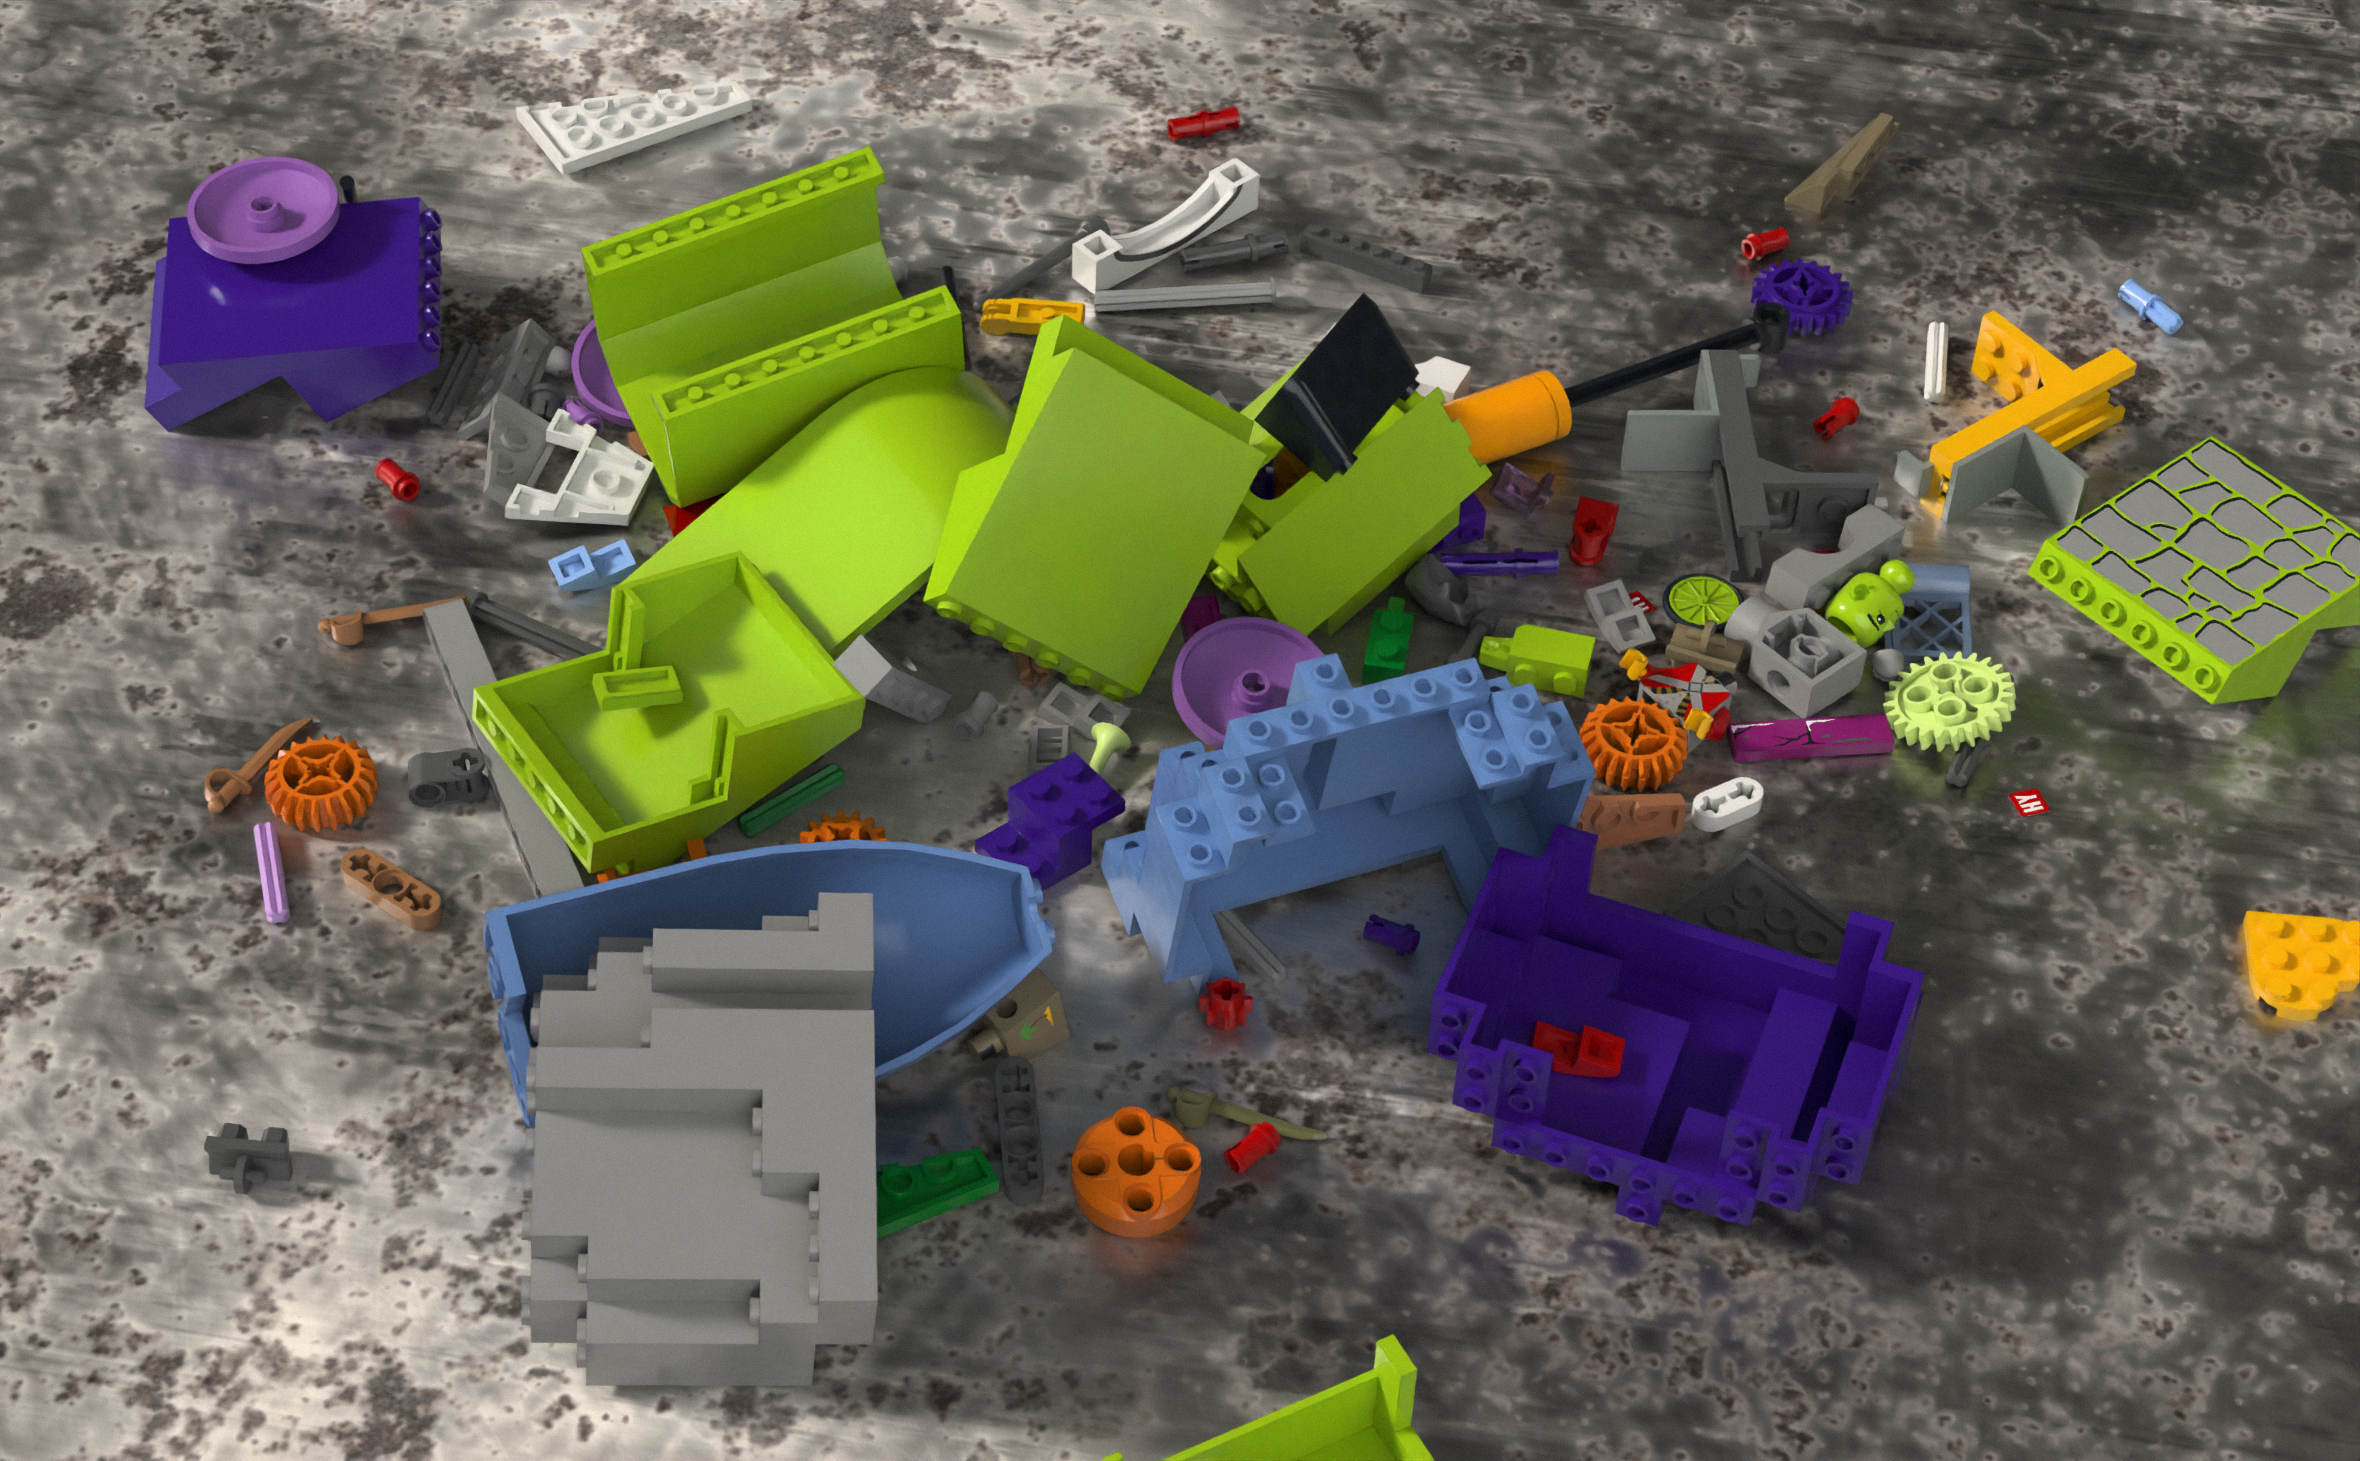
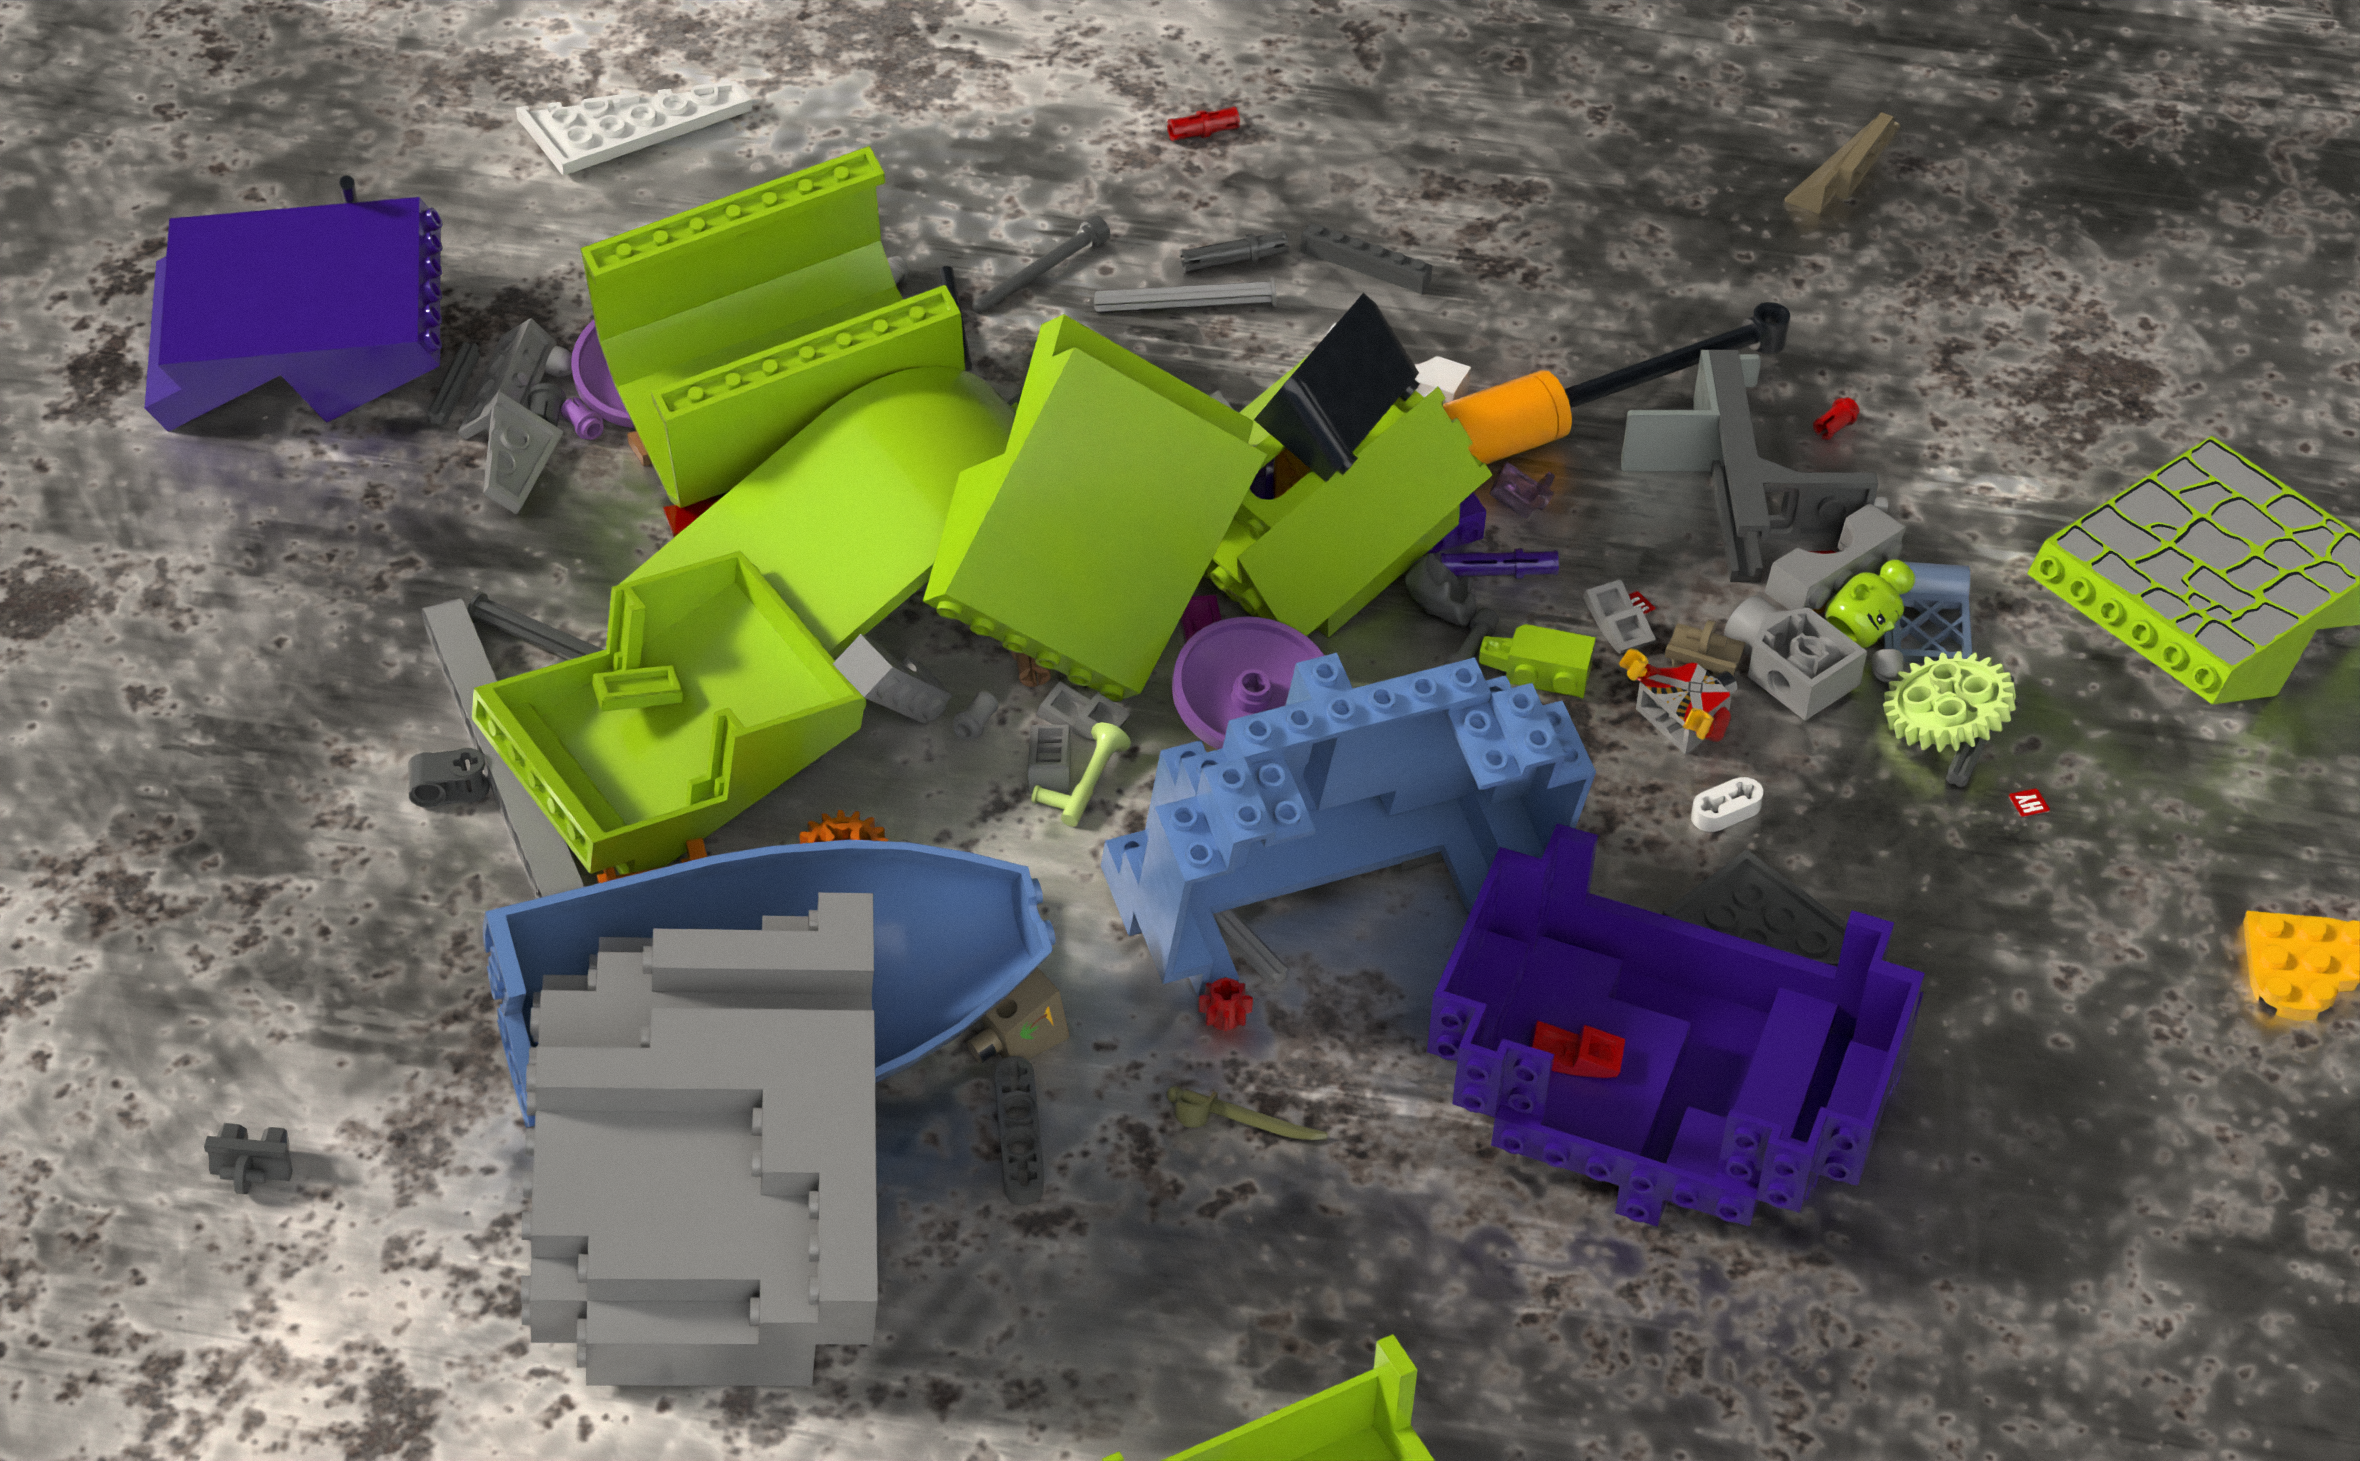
(239, 782): medium nougat sword -> none
(263, 210): medium lavender dish -> none
(271, 872): lavender axle -> none
(321, 793): orange gear -> none
(350, 630): medium nougat sword -> none
(398, 904): medium nougat beam -> none
(402, 484): red pin -> none
(584, 571): light blue slope -> none
(600, 486): white wing -> none
(791, 800): green axle -> none
(931, 1188): green wing -> none
(1025, 315): yellow hinge -> none
(1053, 820): dark purple bracket -> none
(1135, 1173): orange piece -> none
(1225, 196): white arch -> none
(1252, 1147): red pin -> none
(1388, 643): green hinge -> none
(1391, 934): dark purple pin -> none
(1592, 528): red piece -> none
(1632, 818): nougat wing -> none
(1657, 750): orange gear -> none
(1701, 597): lime wheel -> none
(1758, 246): red pin -> none
(1808, 292): dark purple gear -> none
(1810, 737): magenta tile -> none
(1936, 362): white axle -> none
(2026, 439): yellow piece -> none
(2150, 306): light blue axle -> none

